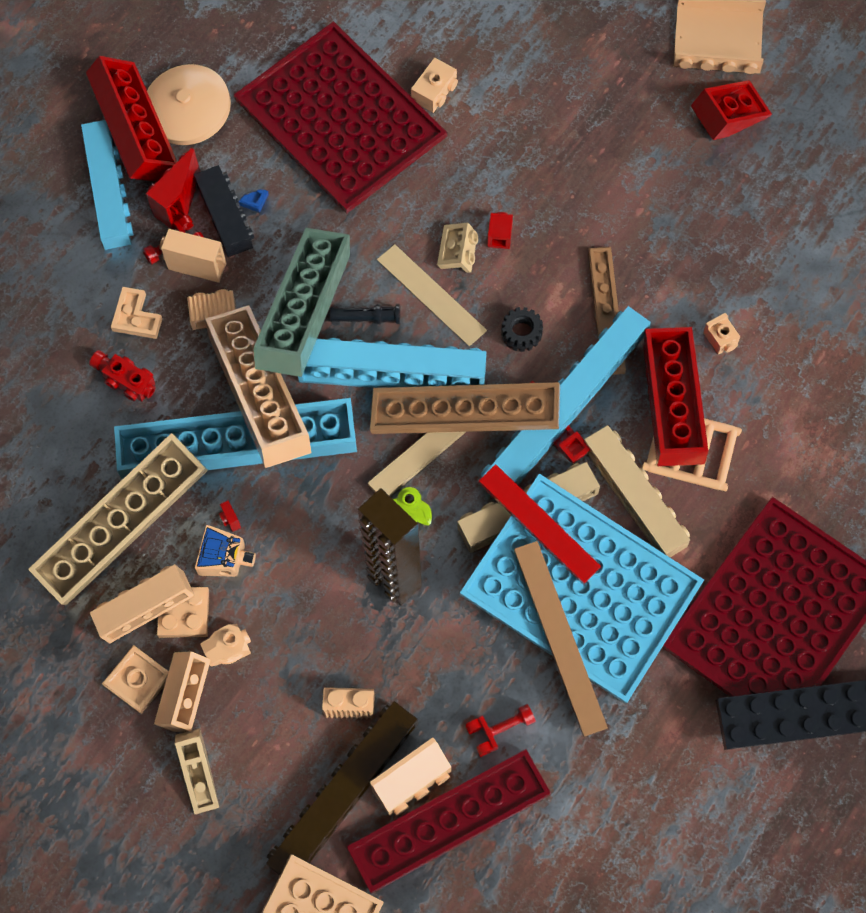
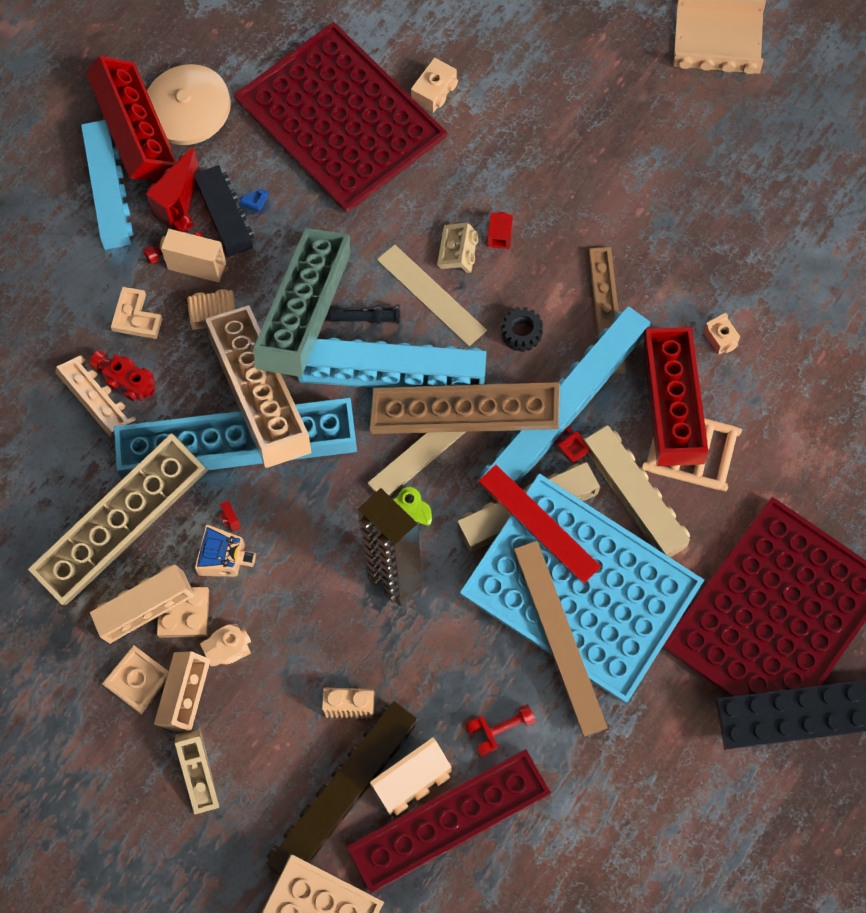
(92, 395): none -> light nougat hinge
(729, 108): red slope -> none

